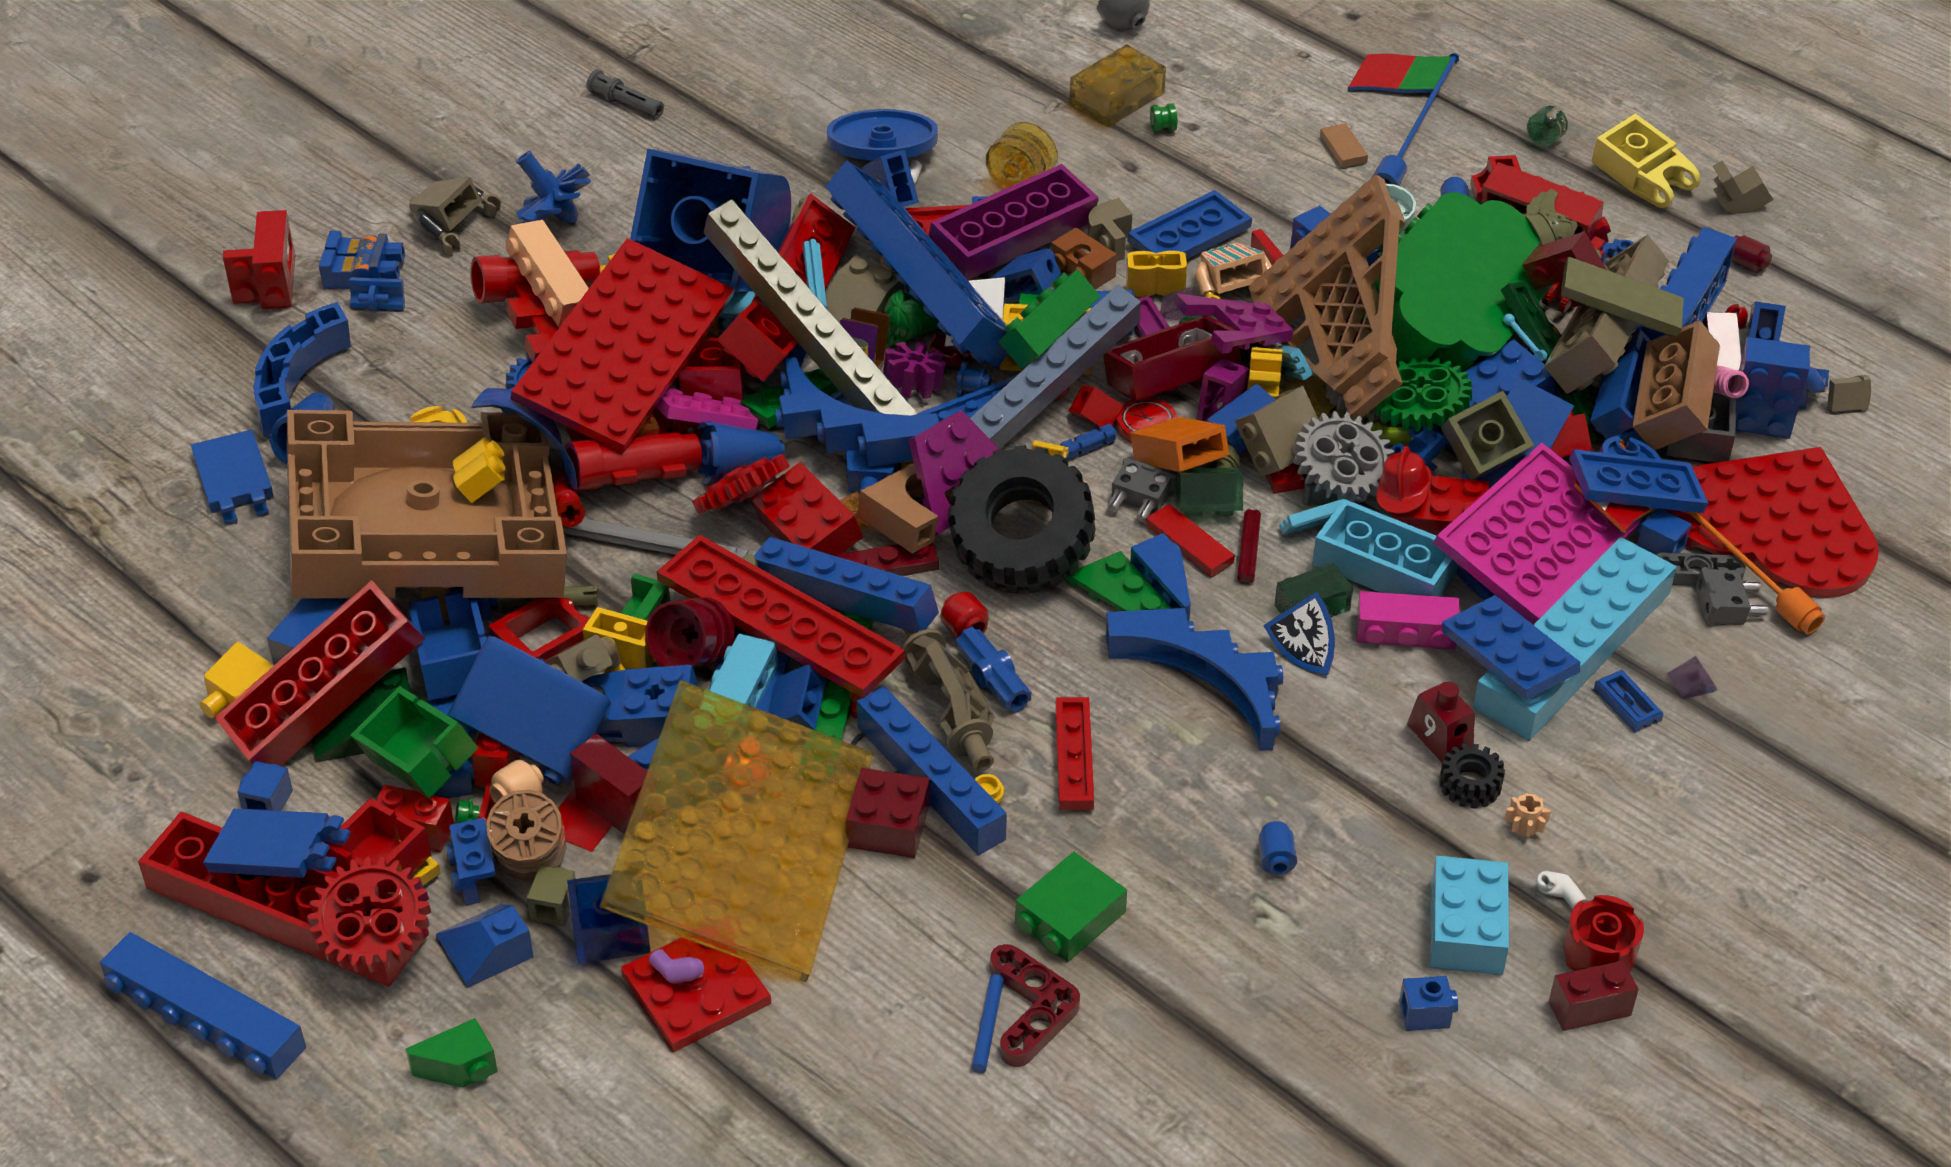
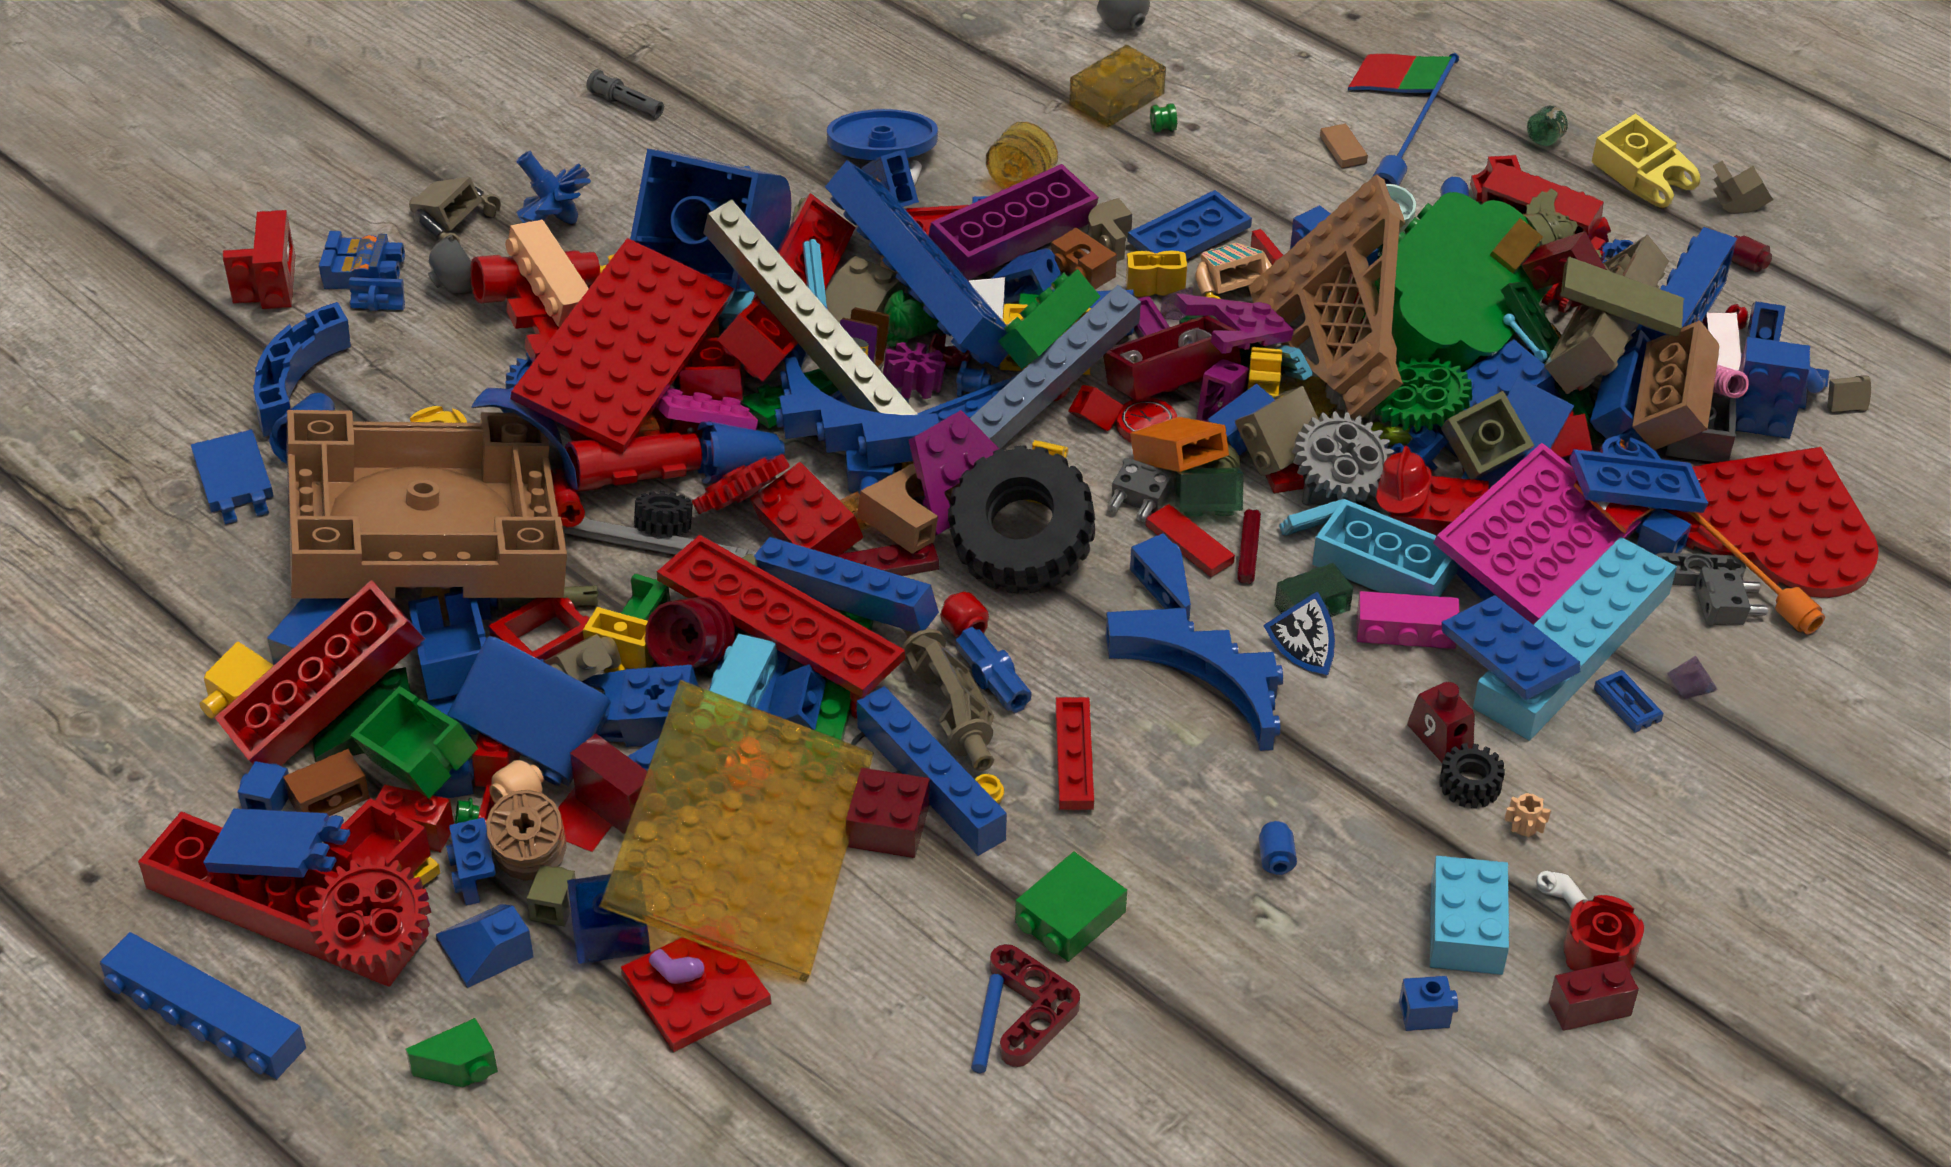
(327, 785): none -> dark orange brick
(450, 266): none -> dark grey cylinder
(479, 469): yellow brick -> none
(663, 514): none -> black tyre
(1090, 440): blue axle -> none
(1117, 584): green wing -> none
(1516, 245): none -> pearl gold slope

